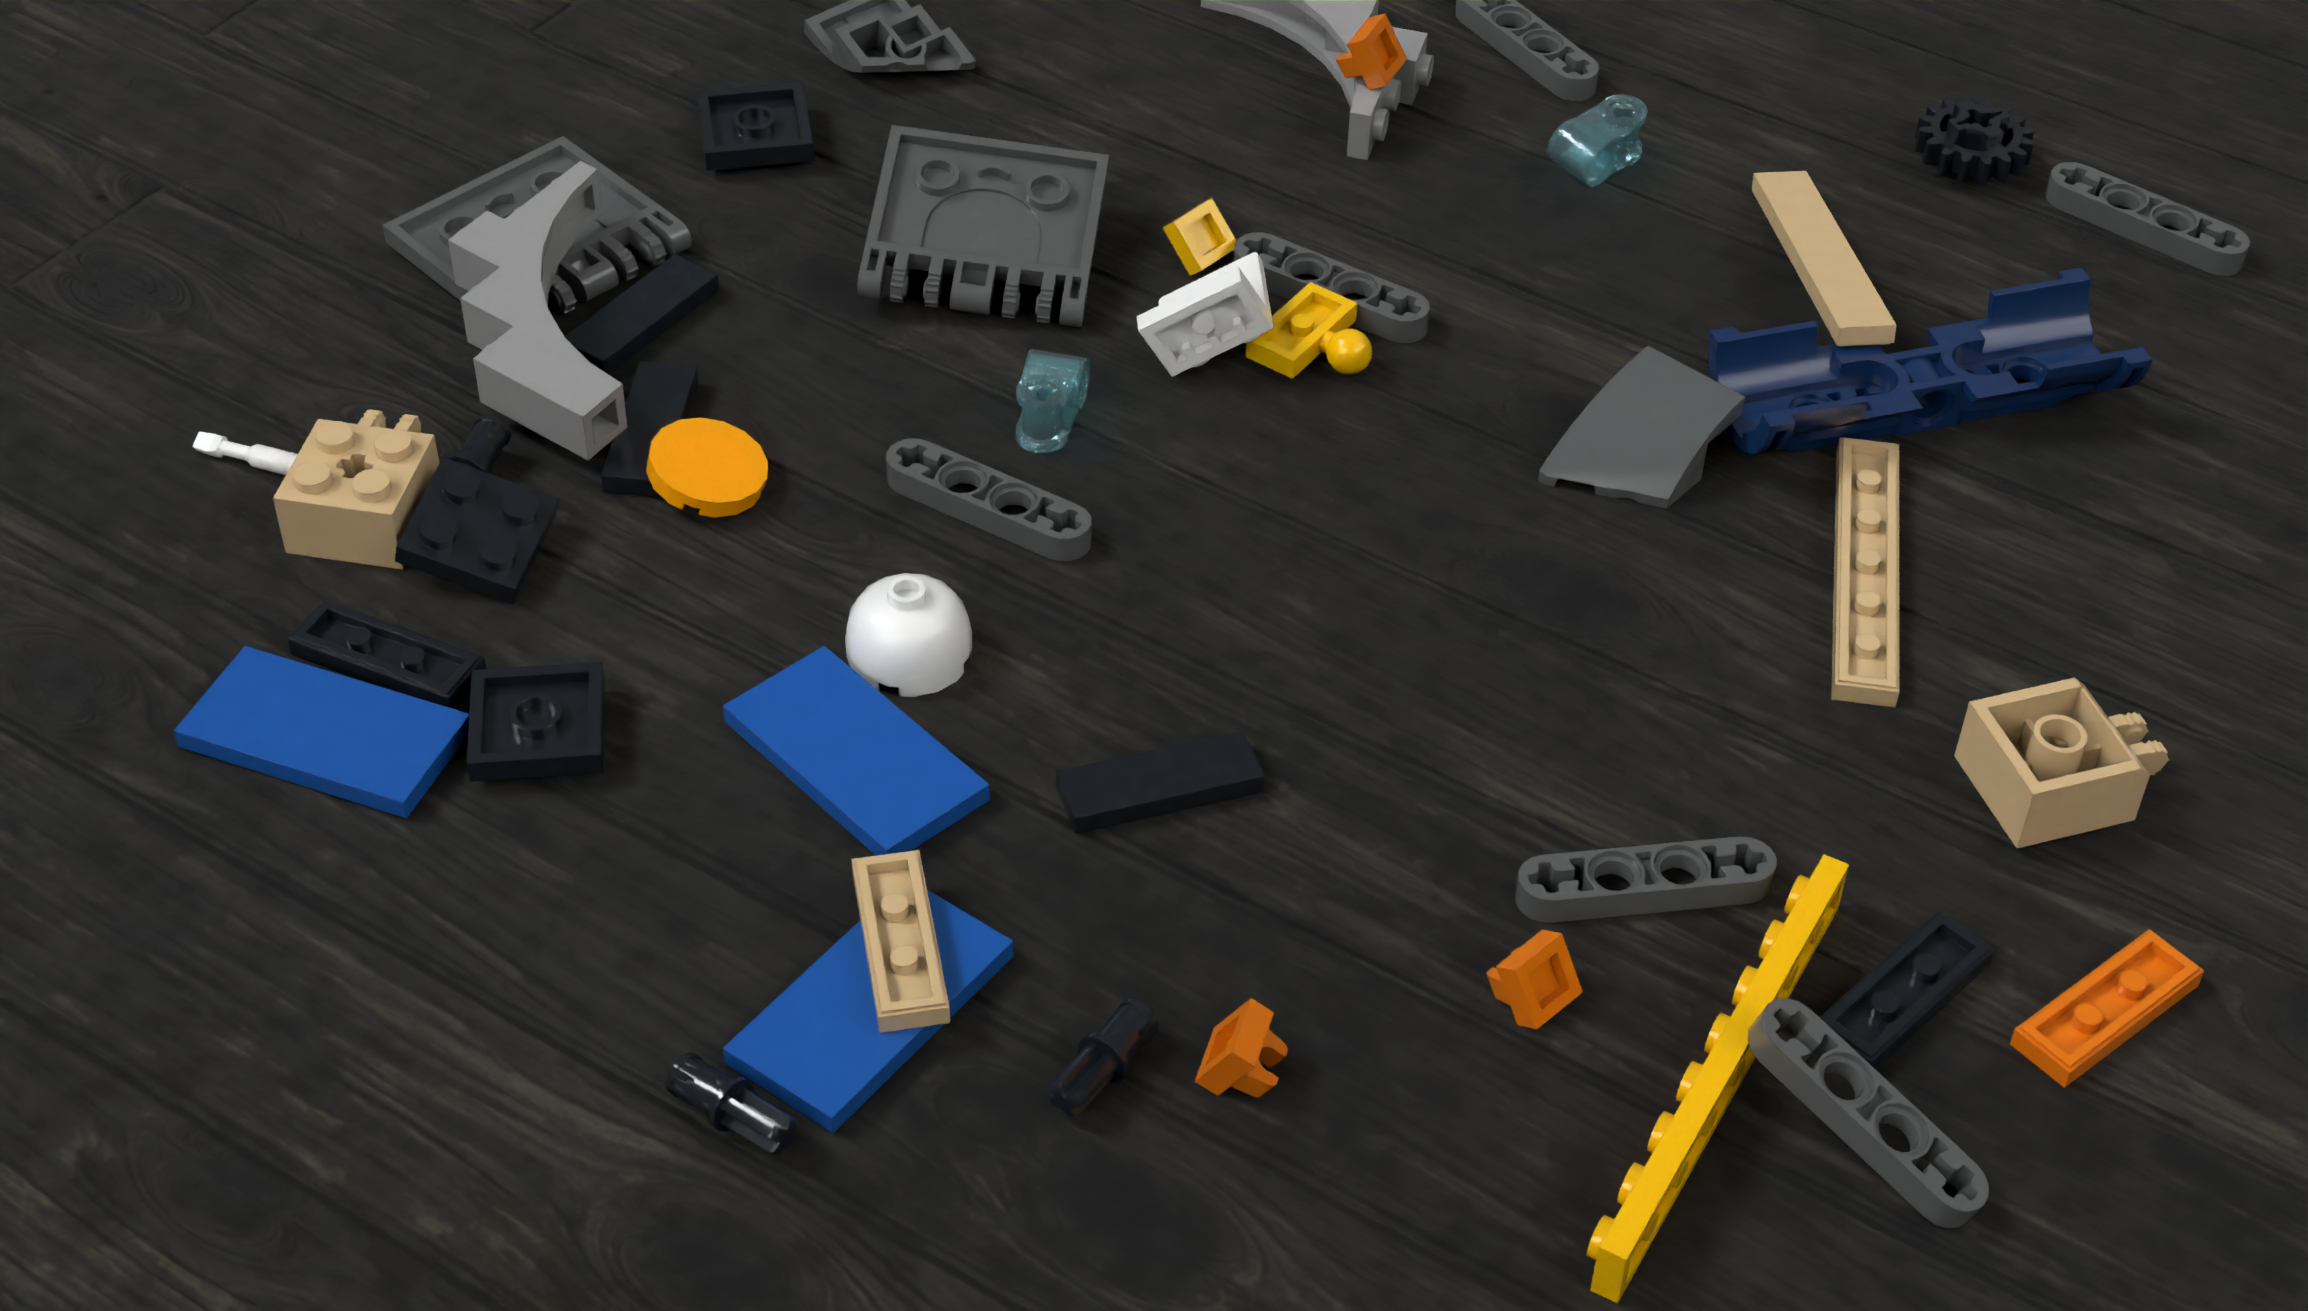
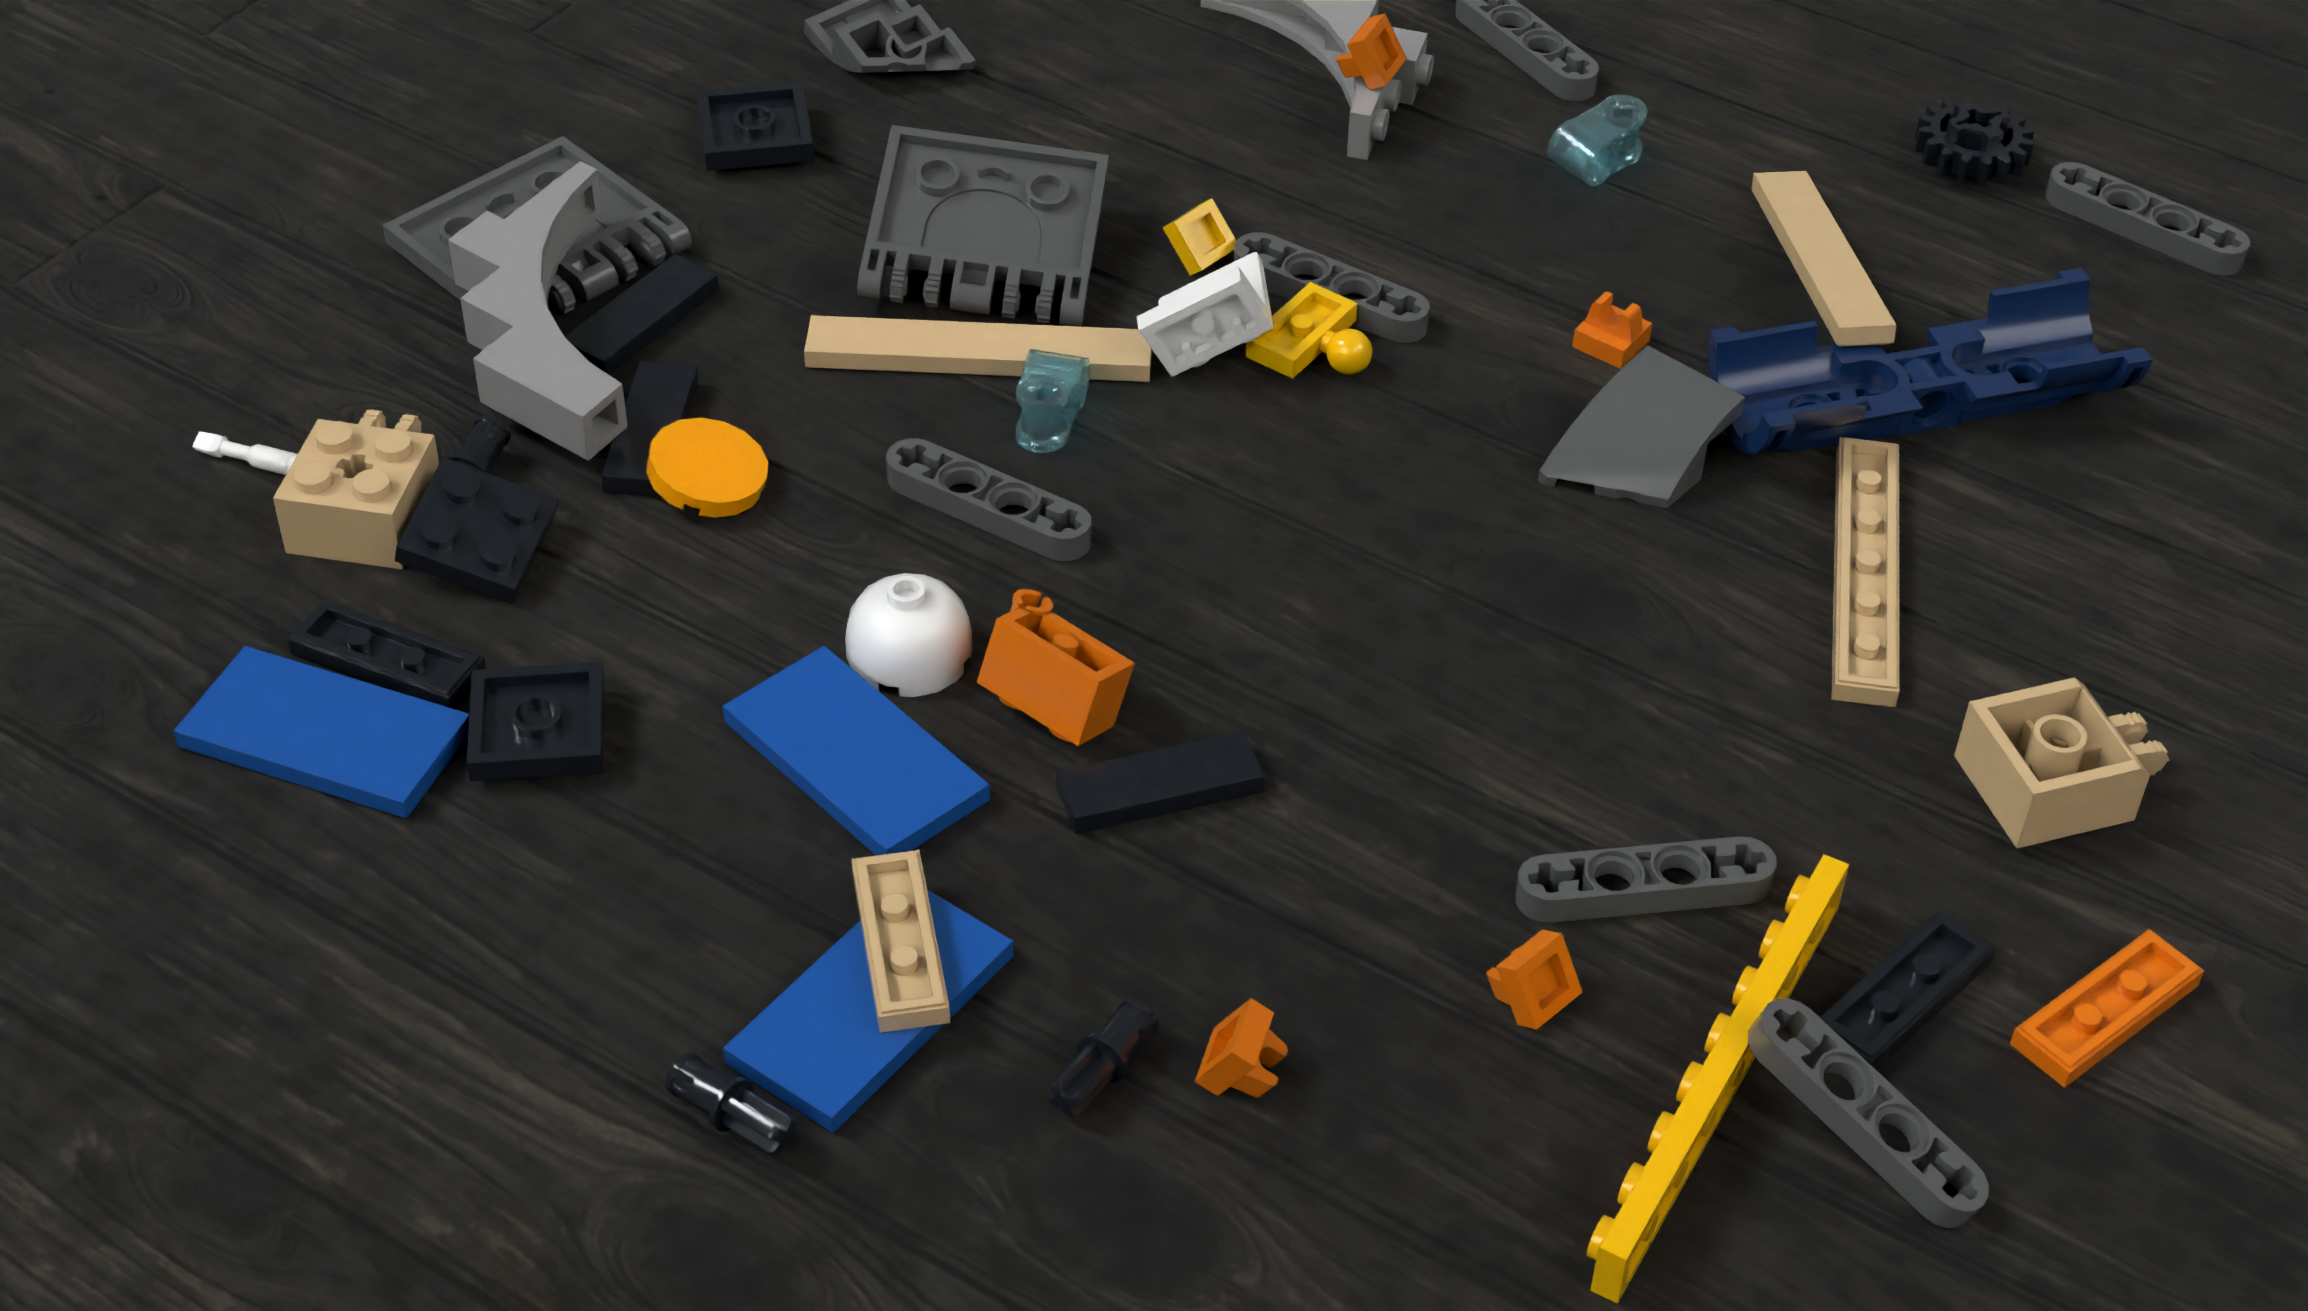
(969, 347): none -> tan tile
(1054, 670): none -> orange hinge
(1612, 332): none -> orange tile

